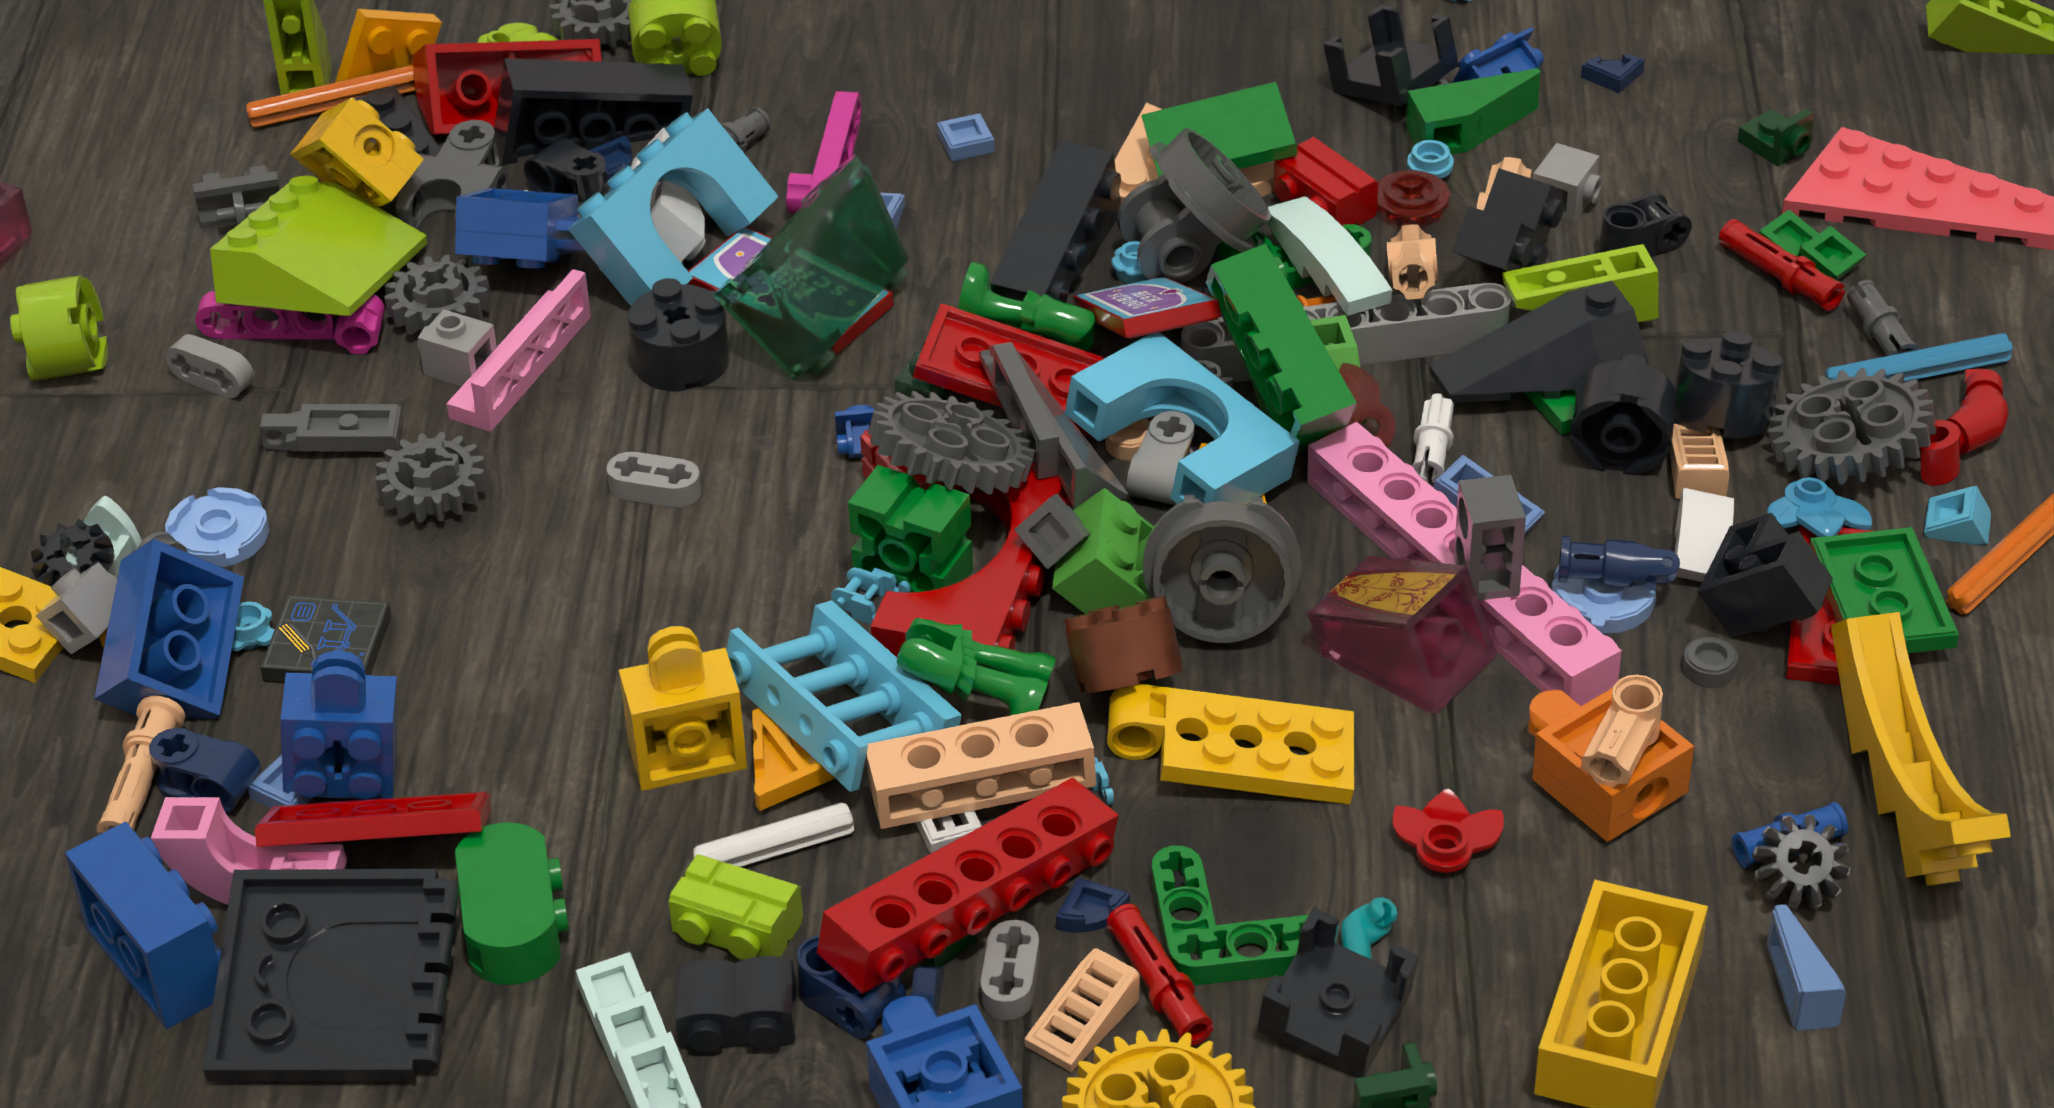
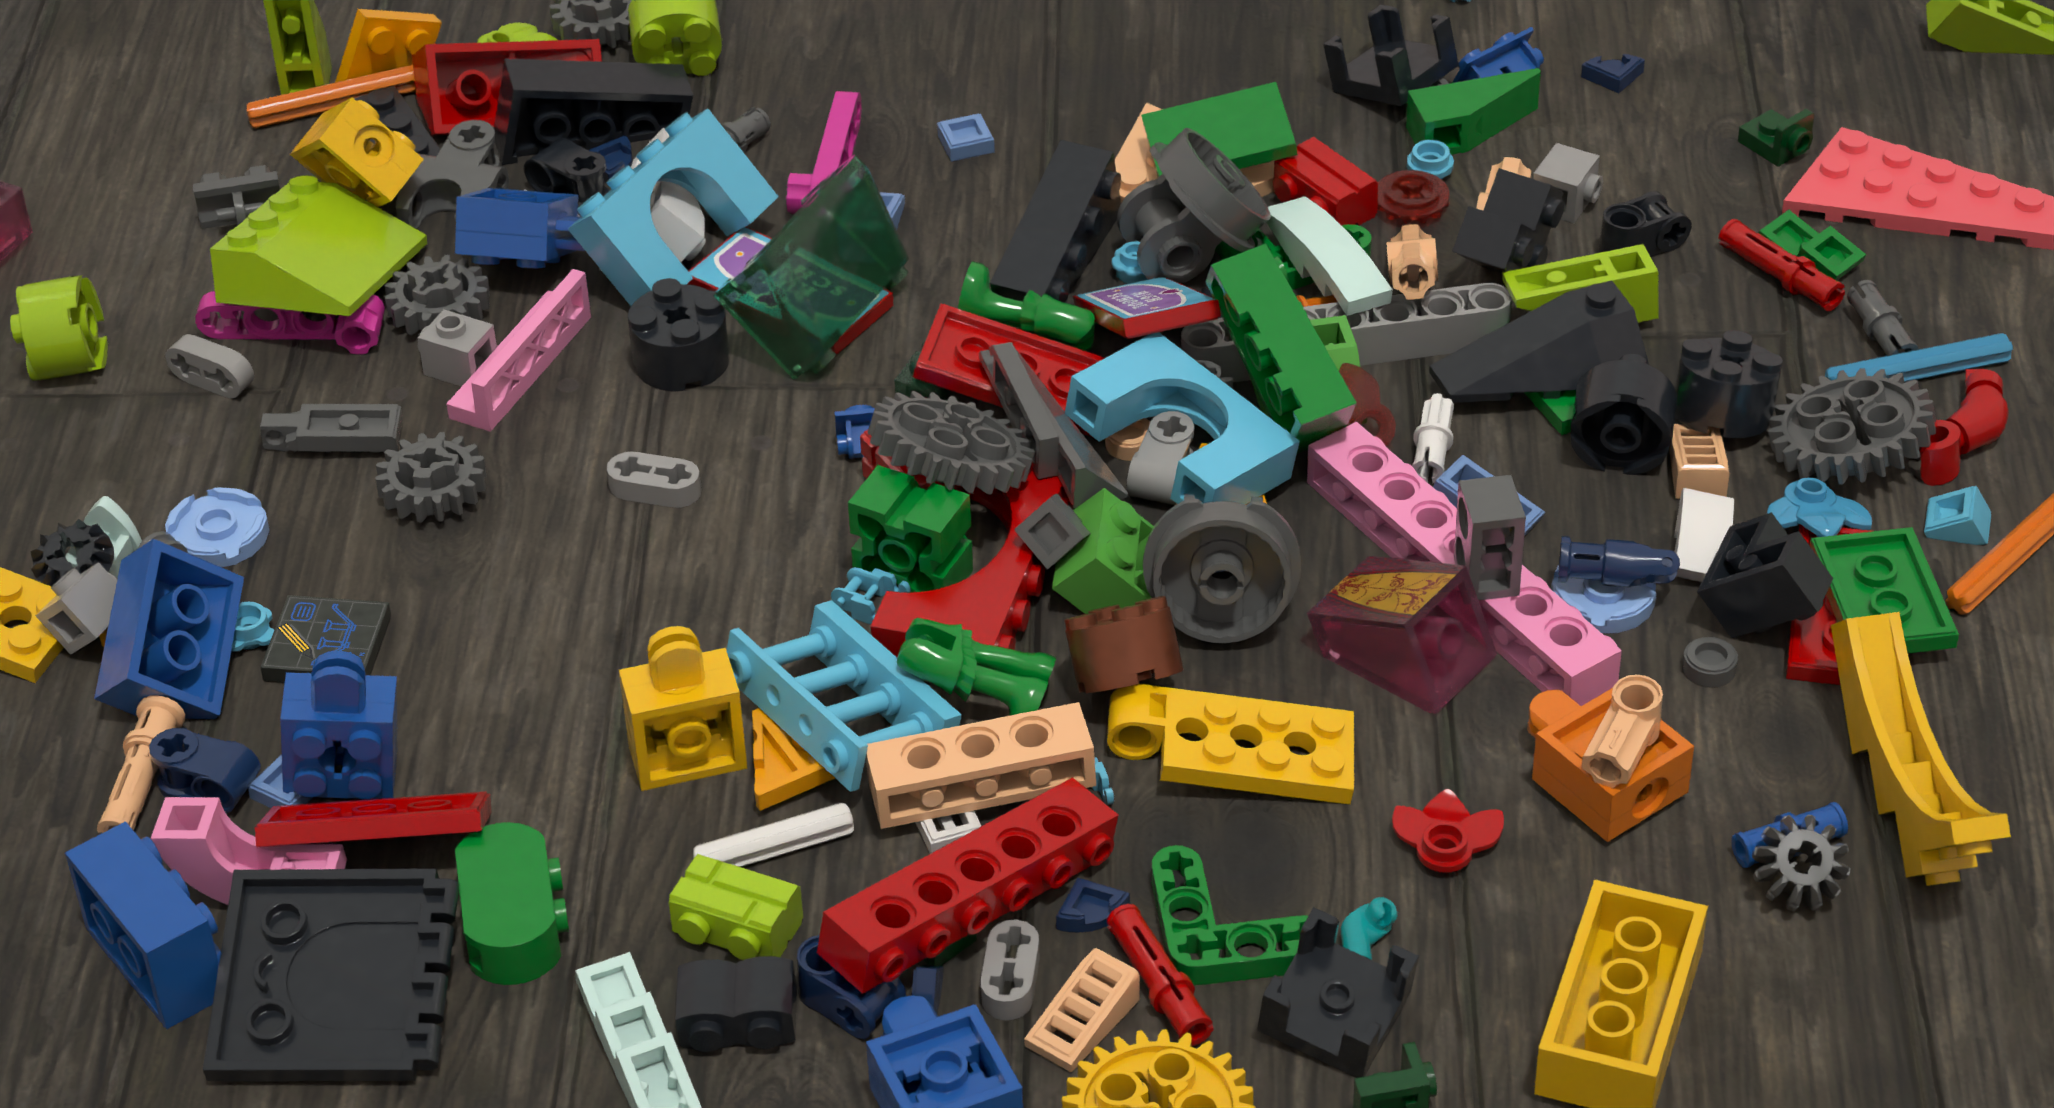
(1805, 977): medium blue slope -> none

